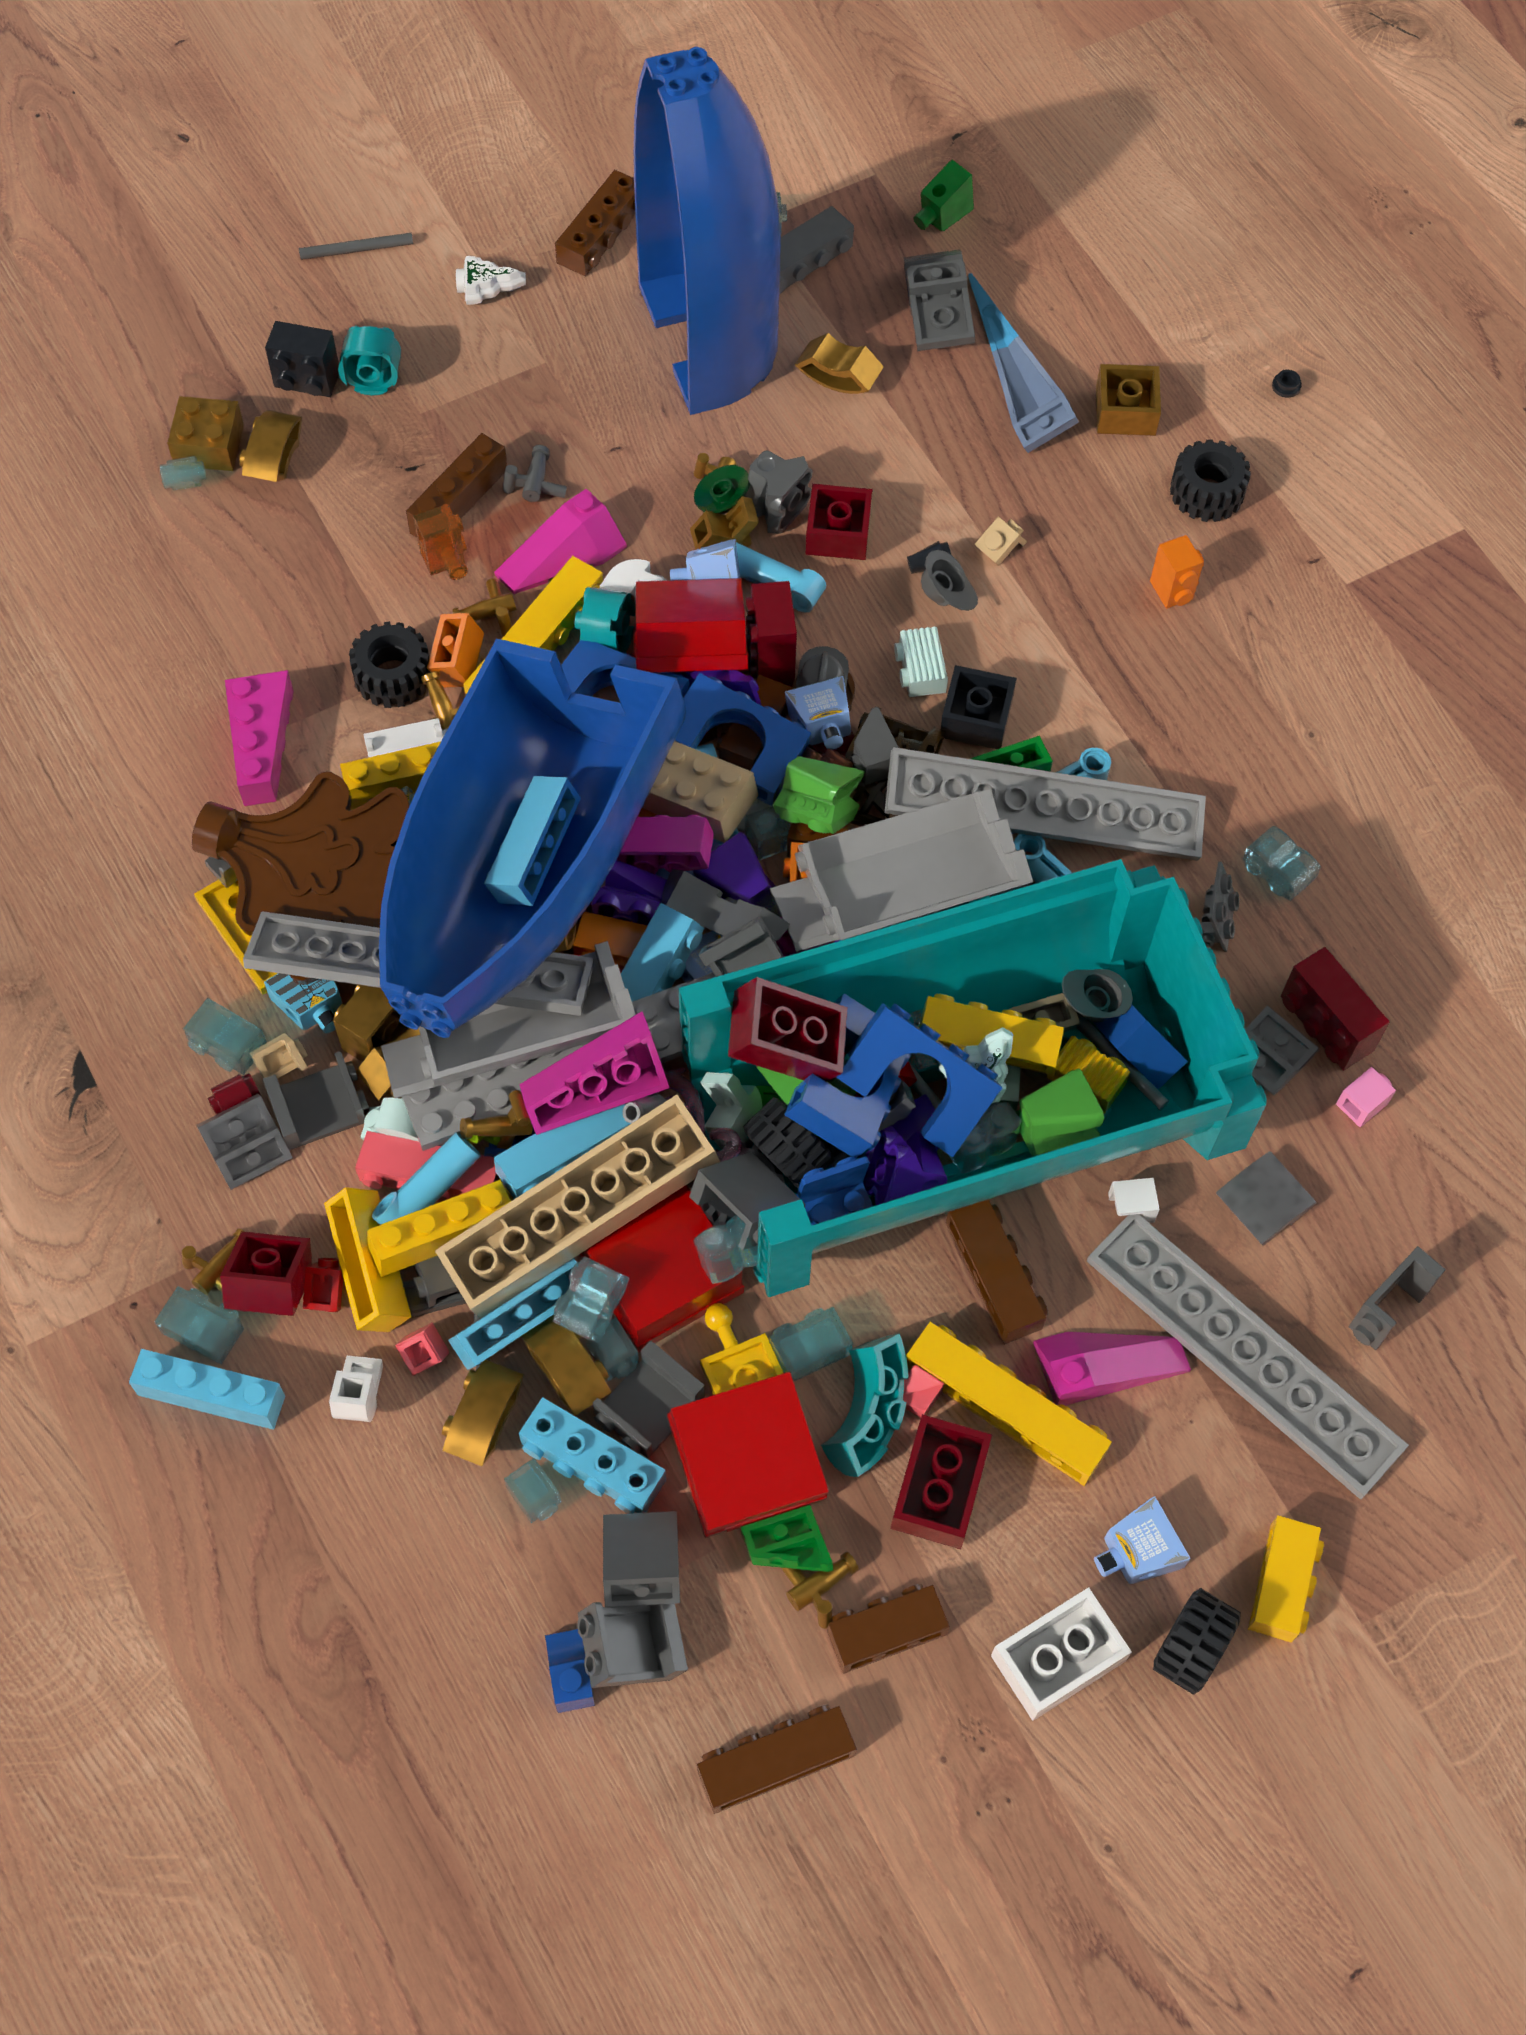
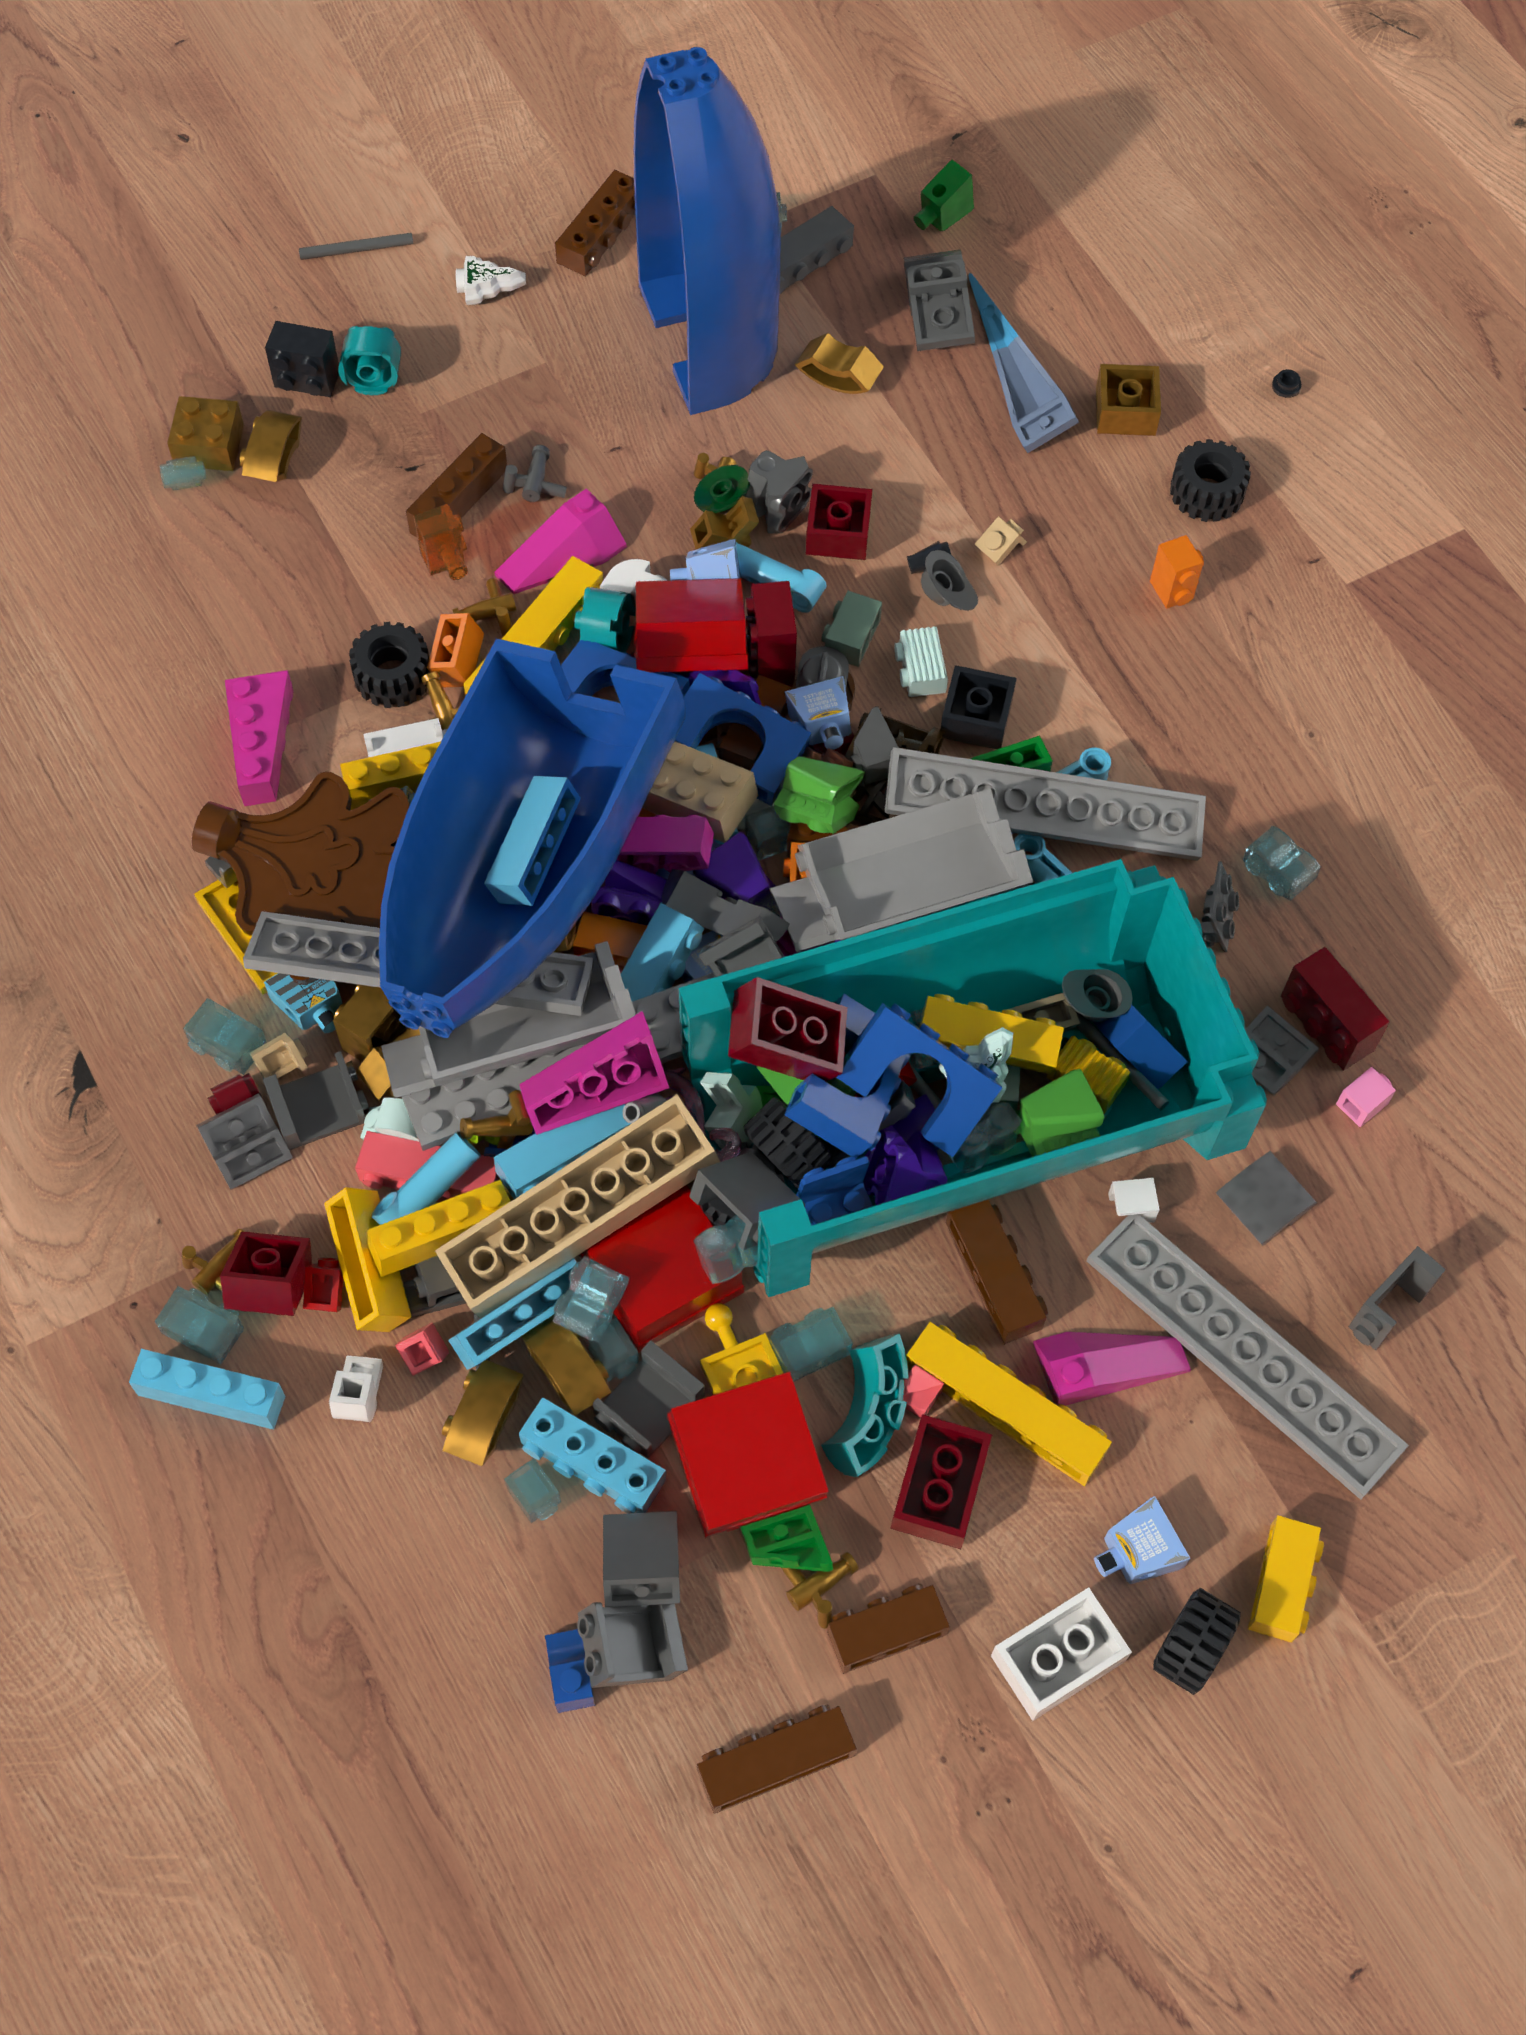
(853, 626): none -> sand green brick

